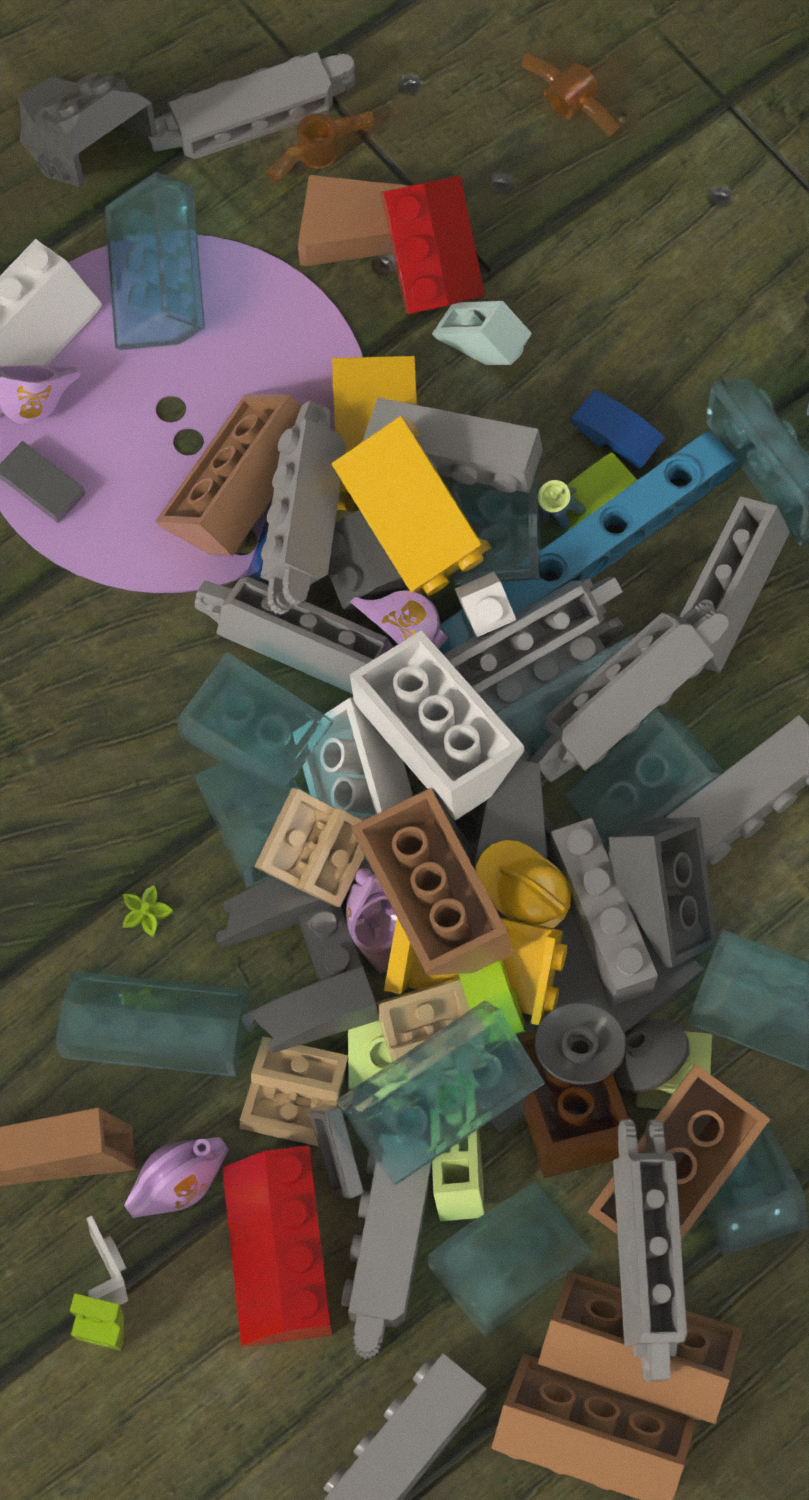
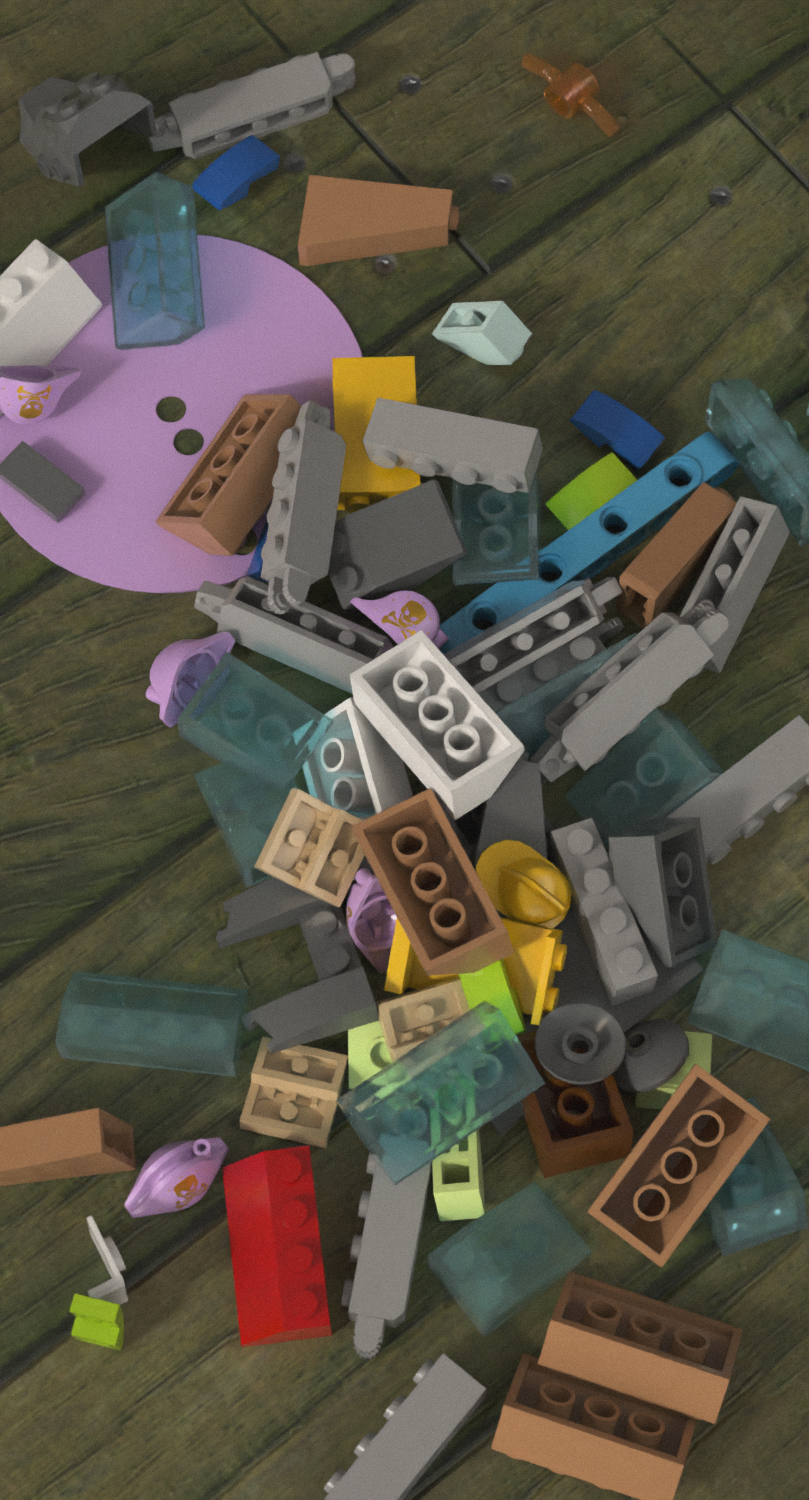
(145, 911): lime plant -> none
(182, 671): none -> lavender hat
(231, 174): none -> blue slope
(318, 154): clear orange piece -> none
(336, 1151): dark grey tile -> none
(410, 508): yellow panel -> none
(432, 244): red slope -> none
(485, 604): white brick -> none
(556, 499): yellowish green piece -> none
(649, 1249): light grey hinge -> none
(674, 555): none -> medium nougat slope

